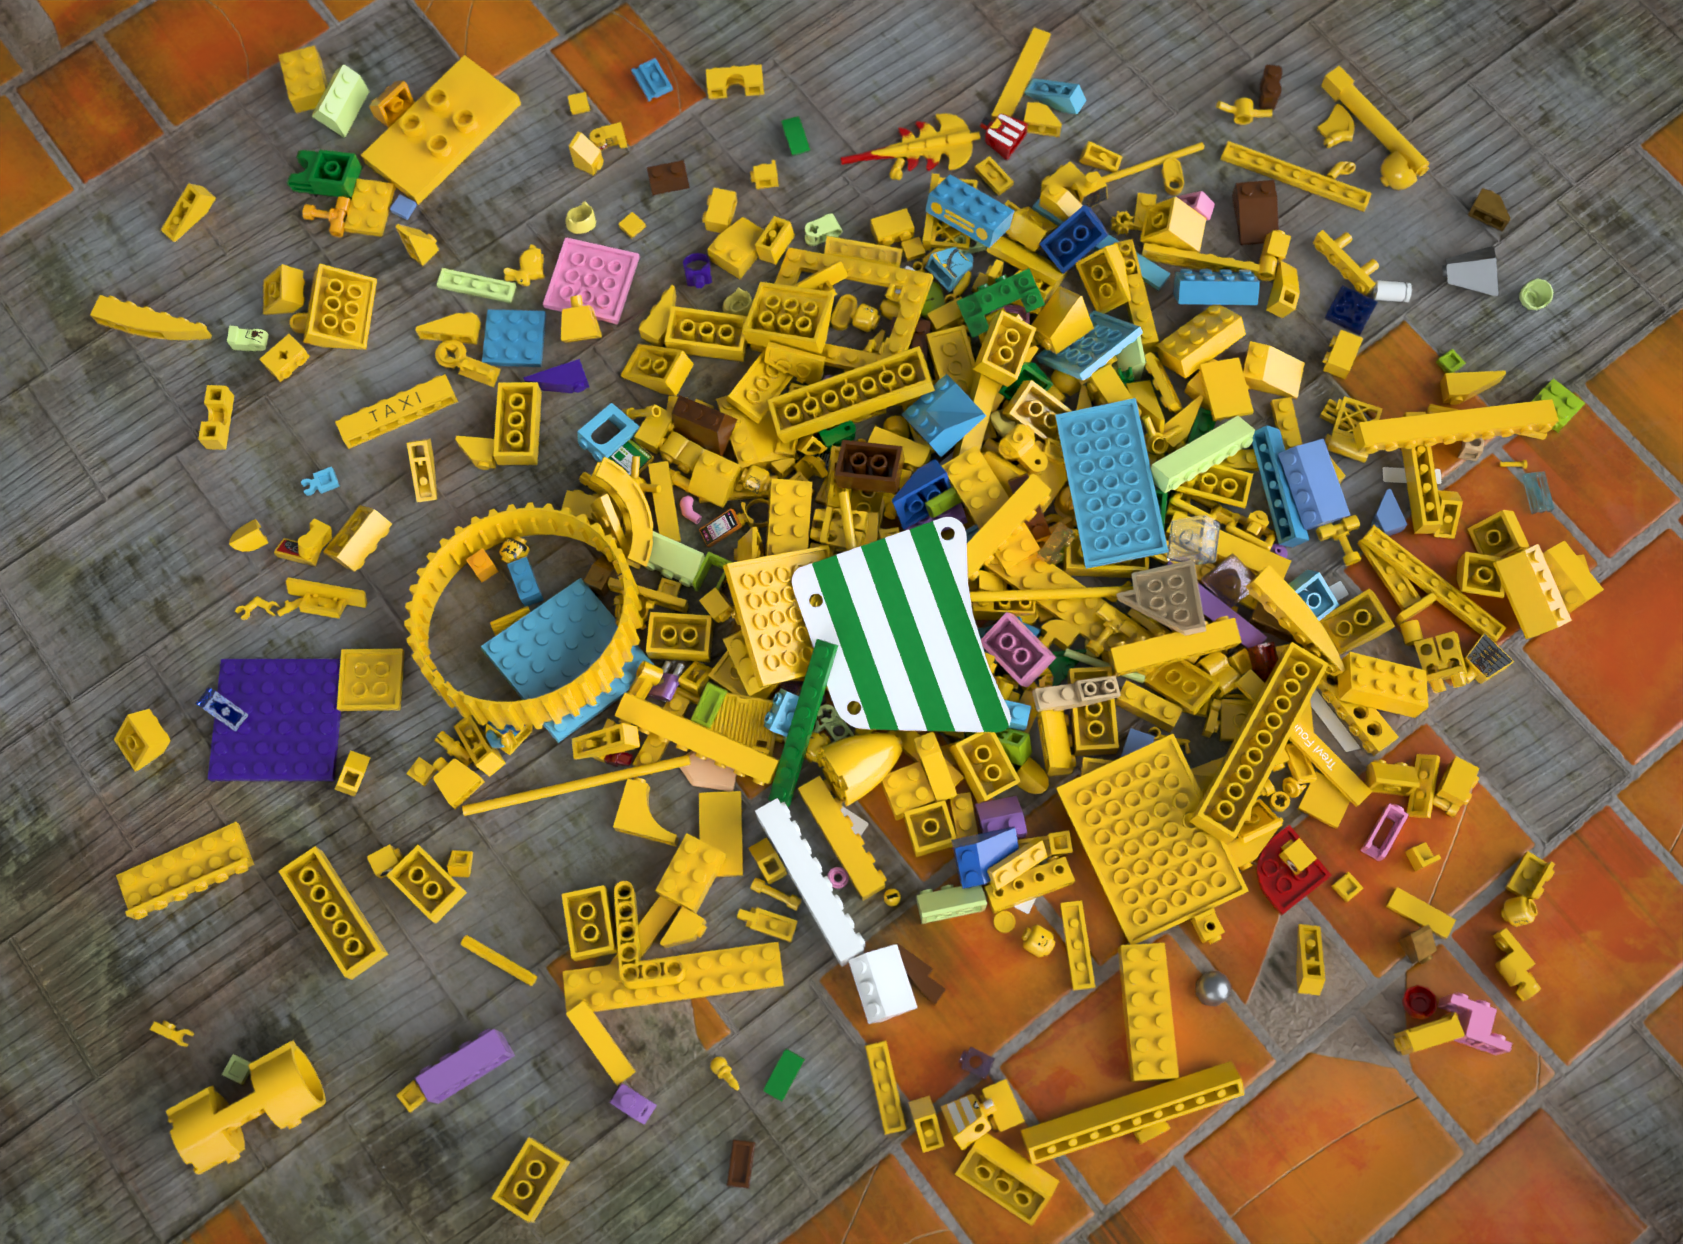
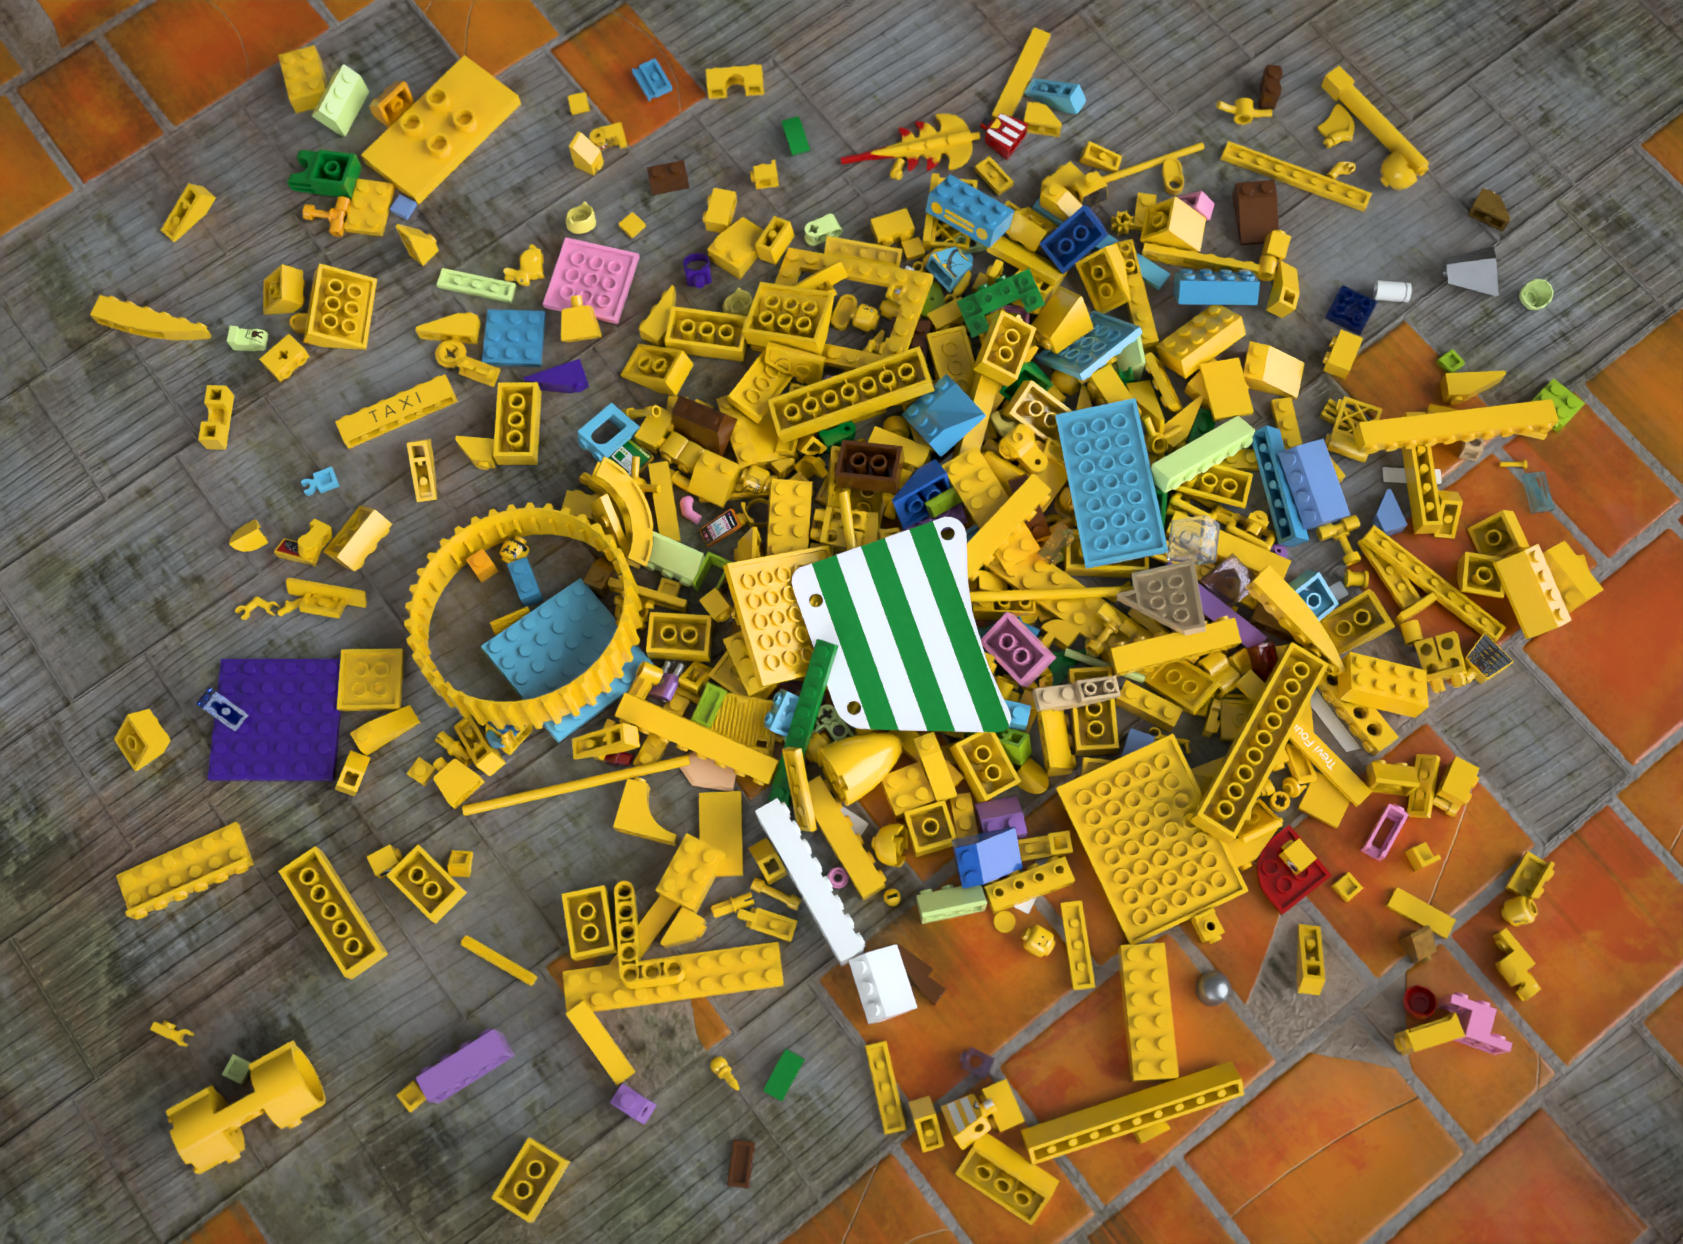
(384, 729): none -> yellow slope
(732, 905): none -> yellow axle
(799, 788): none -> yellow tile
(890, 844): none -> yellow cylinder
(1017, 863): yellow plate -> none
(1349, 269): yellow plate -> none
(1356, 579): none -> yellow bush

